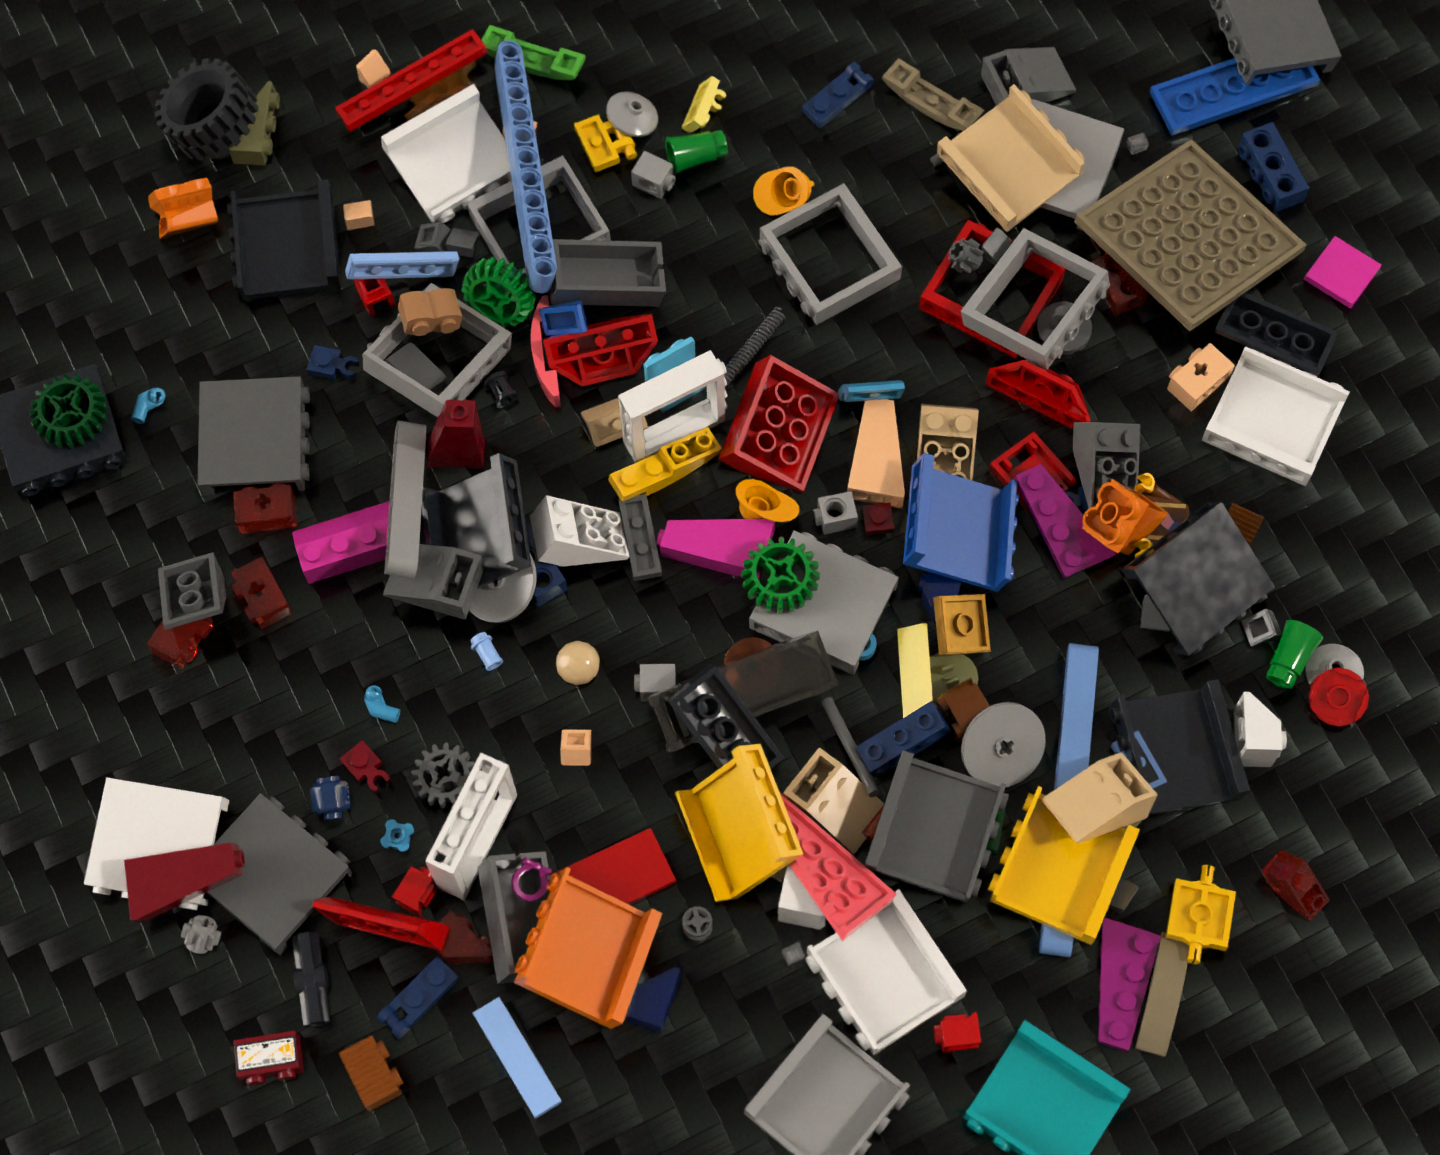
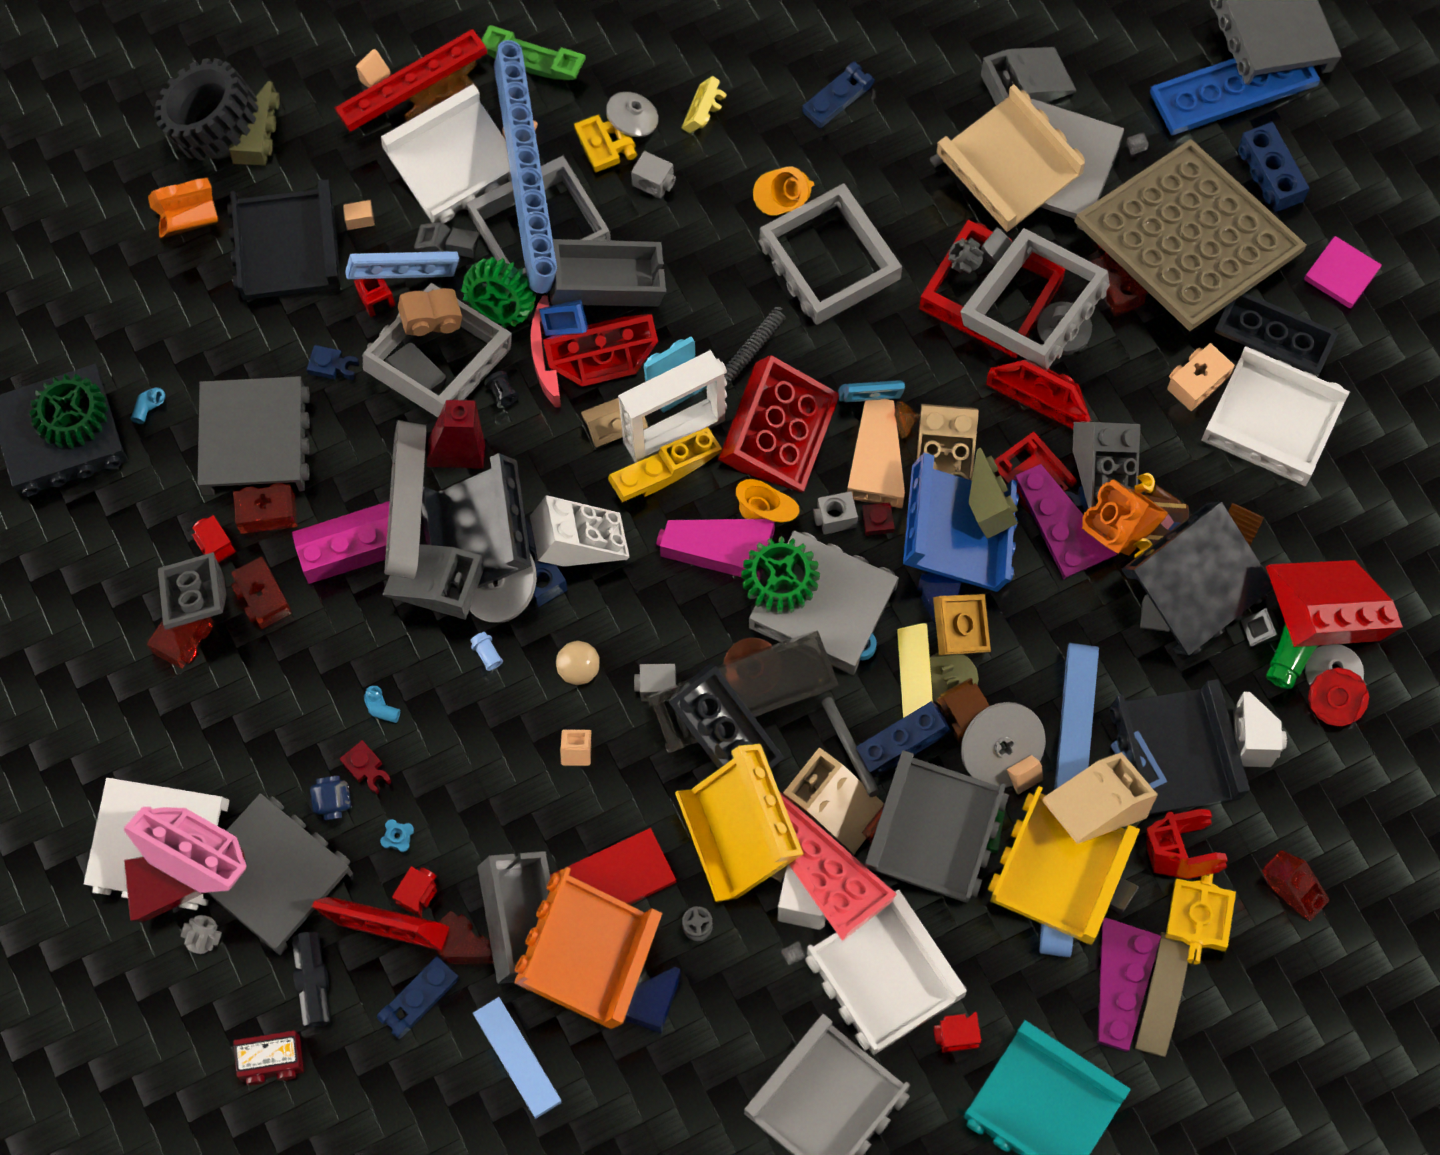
(187, 847): none -> bright pink wedge
(212, 538): none -> red window
(371, 1073): dark orange brick -> none
(433, 769): dark grey gear -> none
(472, 826): white window -> none
(543, 873): magenta piece -> none
(640, 538): dark grey plate -> none
(695, 149): green plant -> none
(905, 418): none -> clear orange slope
(929, 99): dark tan slope -> none
(987, 497): none -> olive slope
(1025, 774): none -> light nougat slope
(1168, 851): none -> red piece
(1332, 603): none -> red slope

